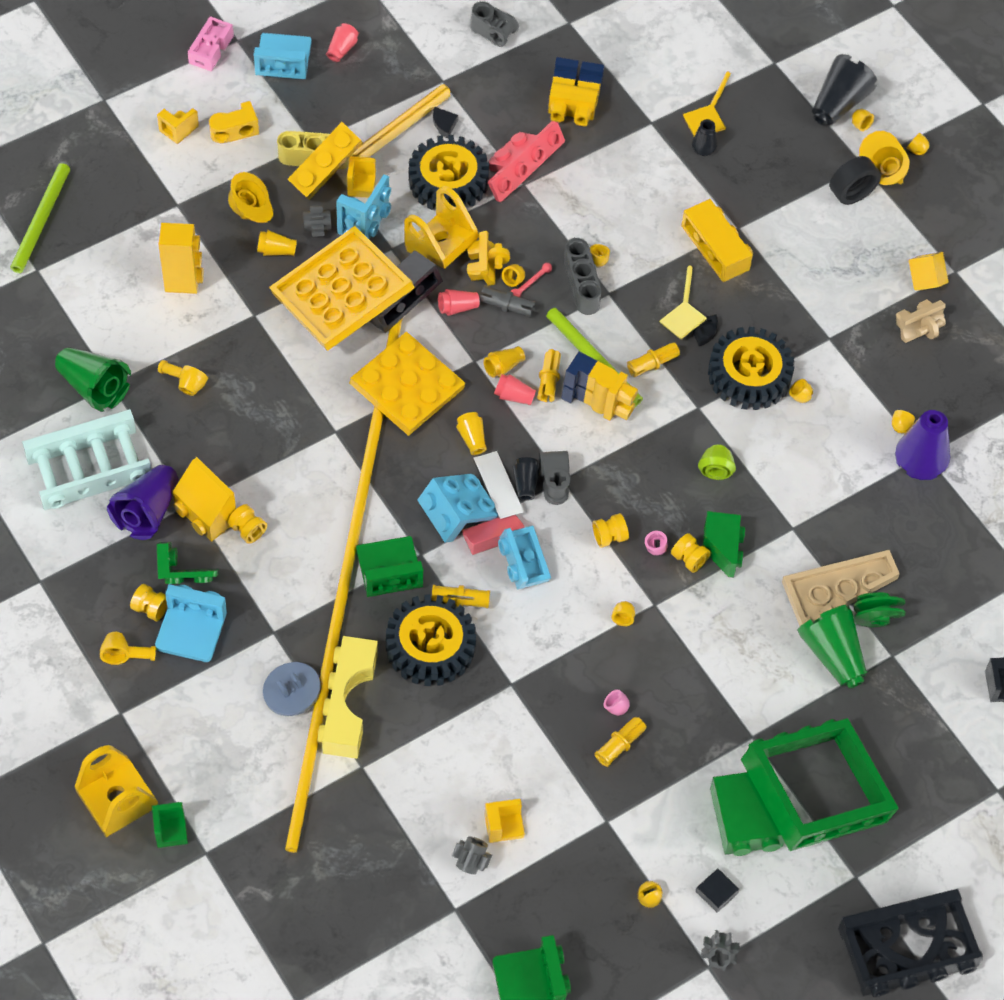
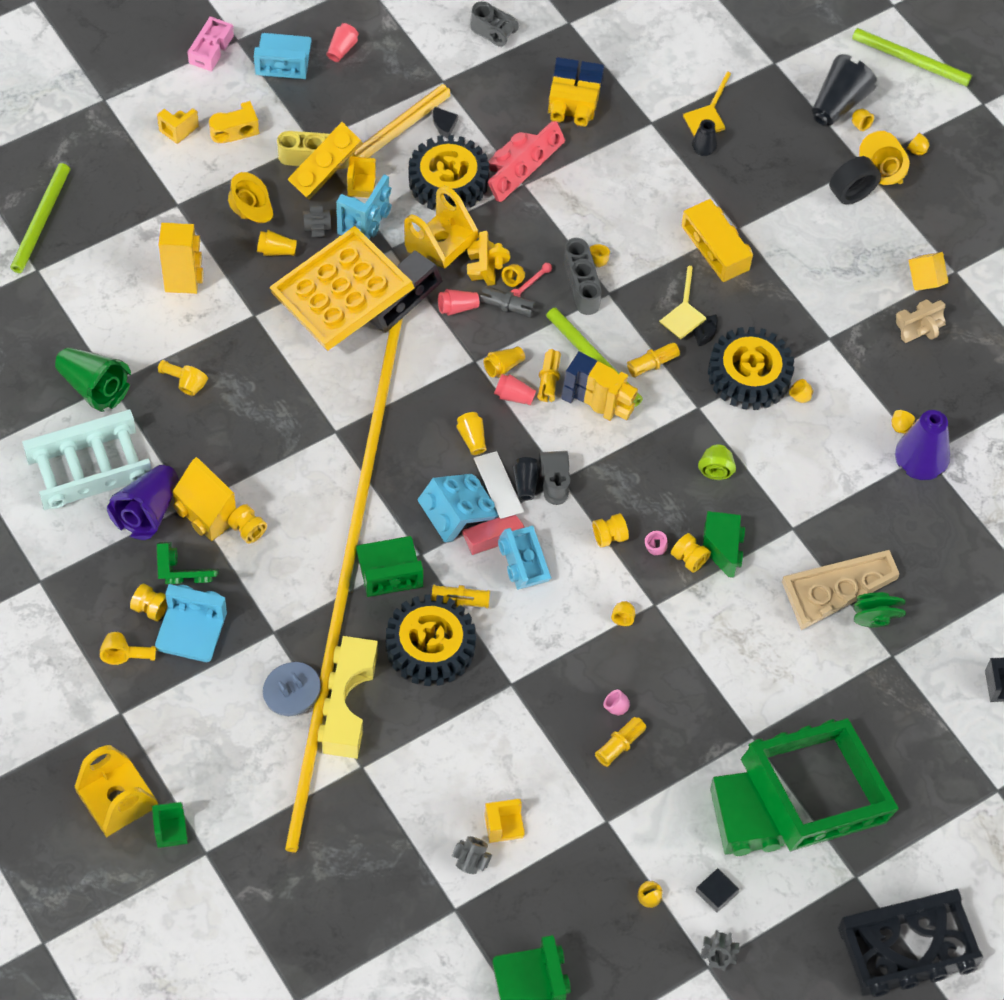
(407, 383): yellow plate -> none
(836, 645): green cone -> none
(912, 57): none -> lime piece

